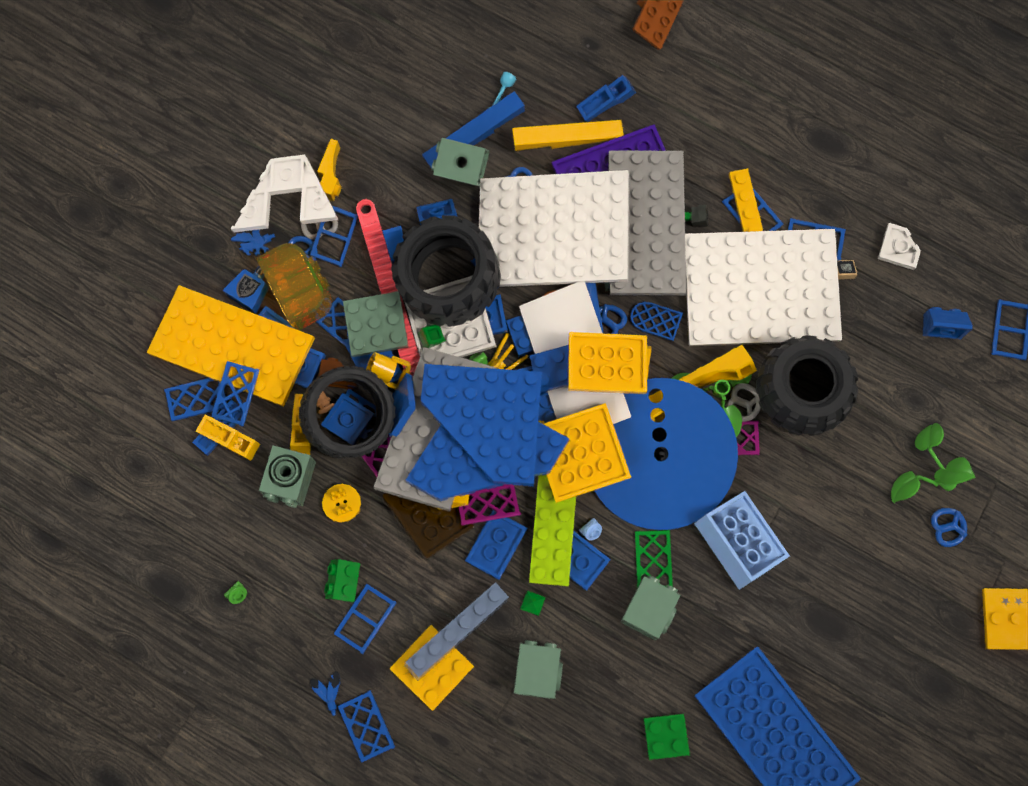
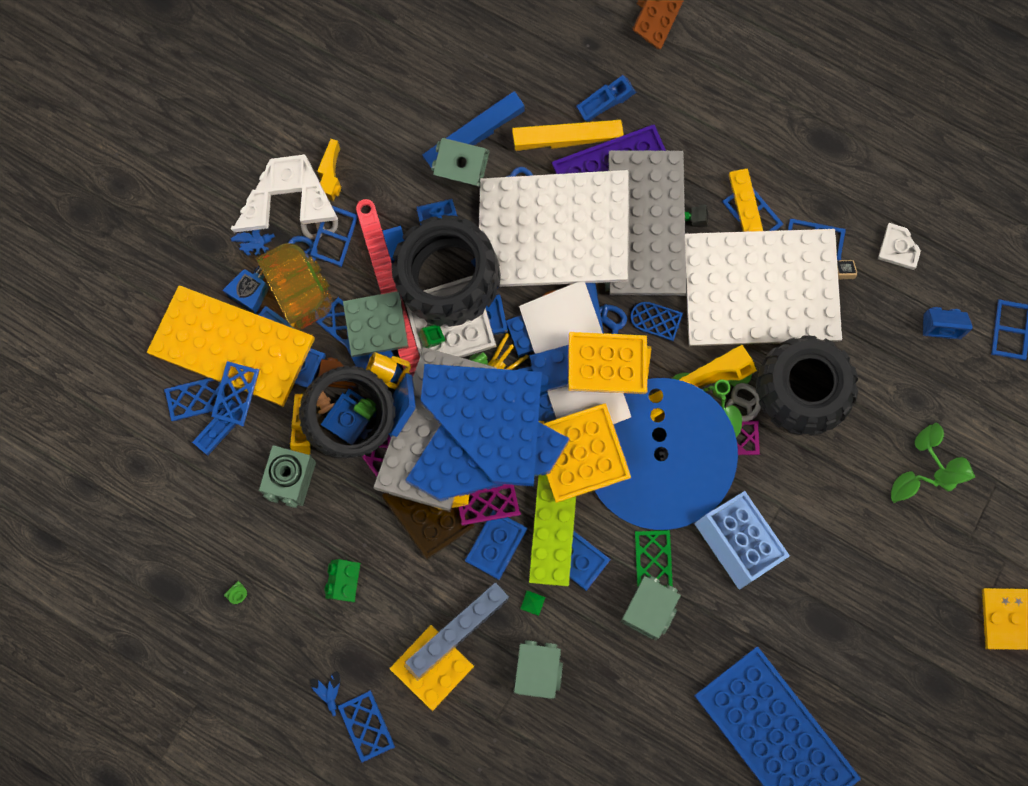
(228, 437): yellow slope -> none
(345, 511): yellow plate -> none
(352, 610): blue window -> none
(365, 408): none -> bright green plate
(507, 80): medium azure hinge -> none
(591, 530): light blue plate -> none
(666, 736): green plate -> none
(949, 526): blue piece -> none

